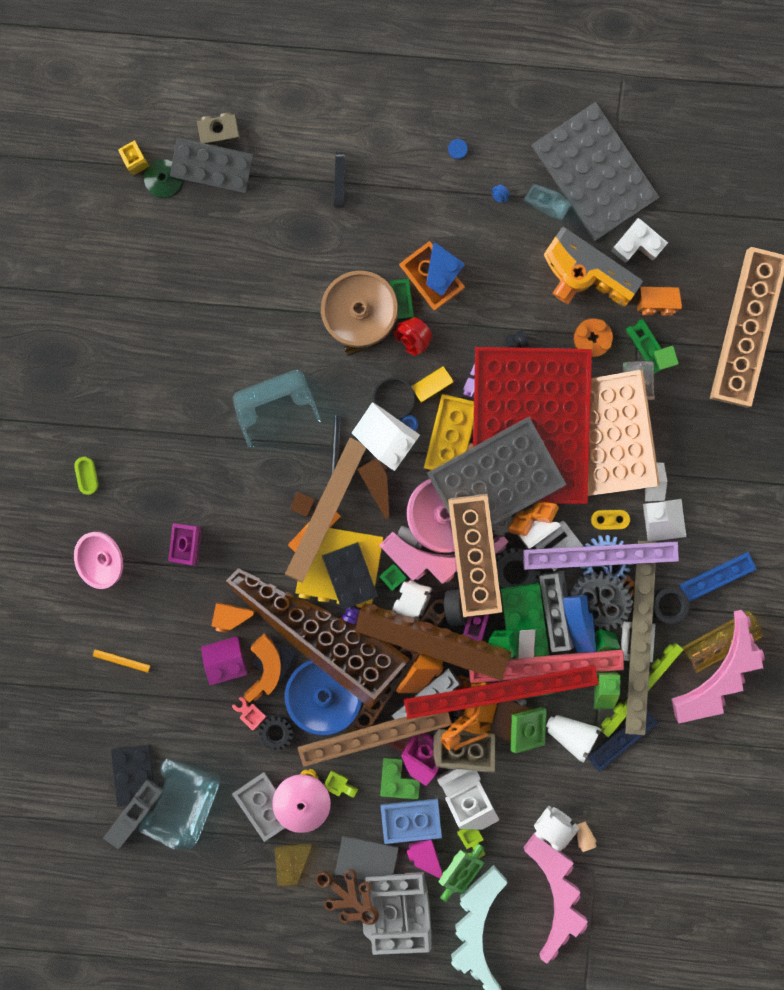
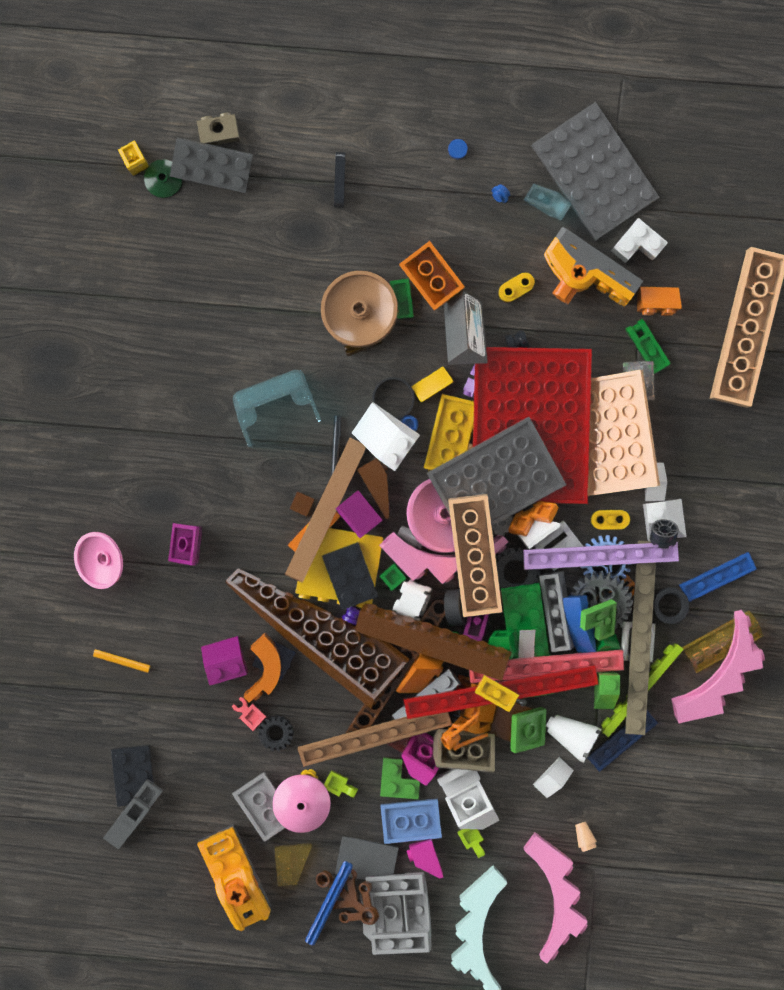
(86, 475): lime tile -> none
(181, 806): clear light blue windscreen -> none
(229, 616): orange slope -> none
(235, 878): none -> light orange piece
(319, 701): blue dish -> none
(329, 903): none -> blue axle
(358, 514): none -> magenta slope
(413, 335): red cone -> none
(442, 269): blue wing -> none
(461, 872): bright green plate -> none
(465, 330): none -> dark grey slope
(496, 693): none -> yellow plate
(516, 287): none -> yellow plate
(553, 778): none -> white slope
(555, 828): white brick -> none
(597, 327): orange plate -> none
(601, 617): none -> bright green plate
(664, 533): none -> black wheel
(666, 357): bright green tile -> none

